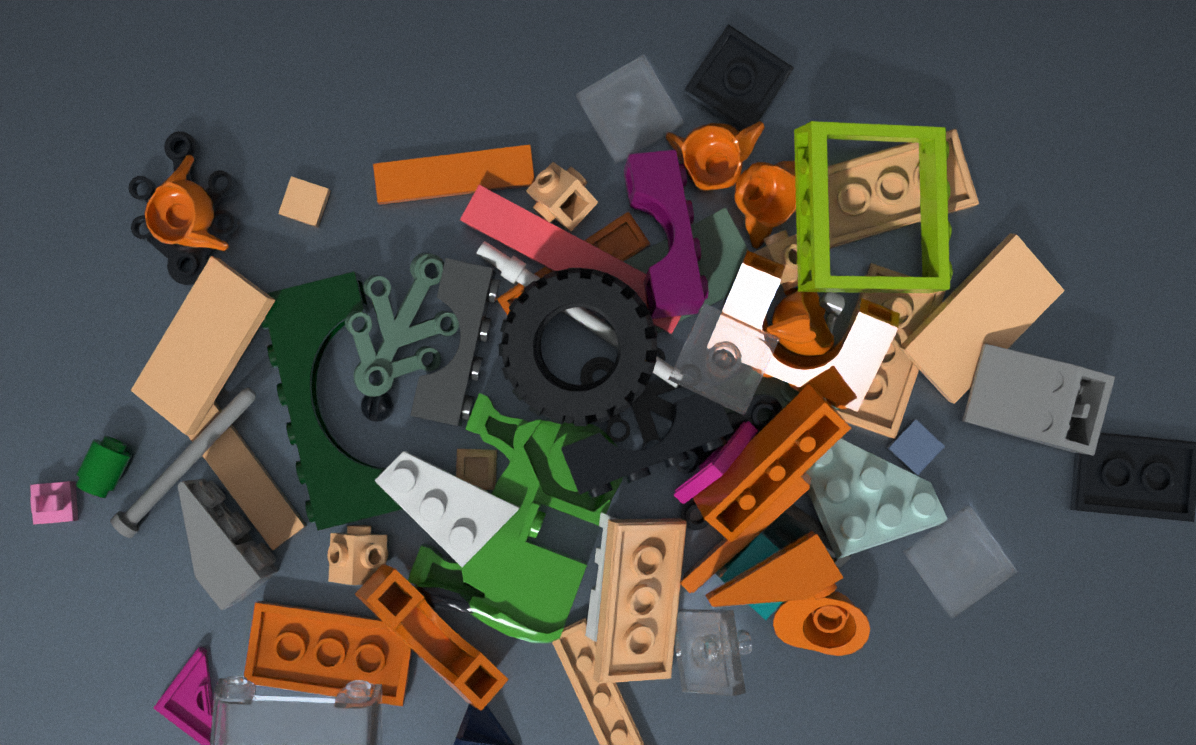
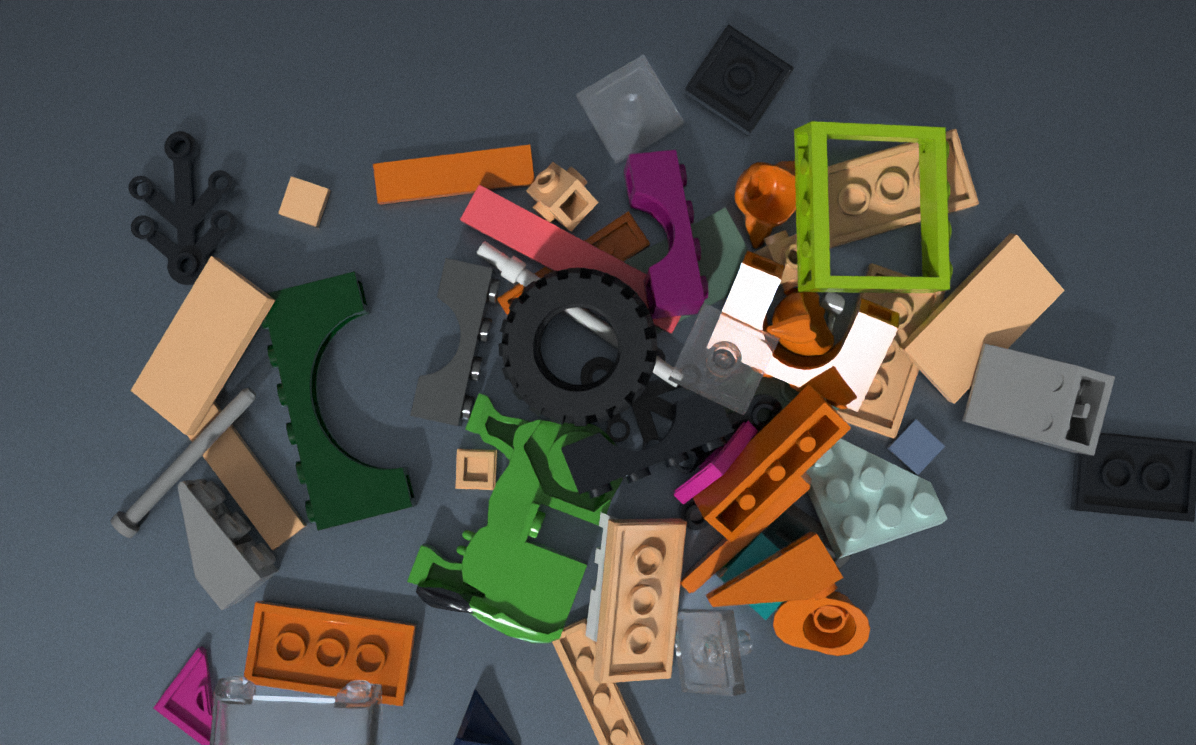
(54, 502): bright pink tile -> none
(102, 466): green brick -> none
(182, 212): orange piece -> none
(356, 554): light nougat brick -> none
(385, 407): black hinge -> none
(397, 330): sand green plant -> none
(431, 637): orange arch -> none
(446, 507): white wing -> none
(715, 153): orange piece -> none
(960, 561): clear plate -> none

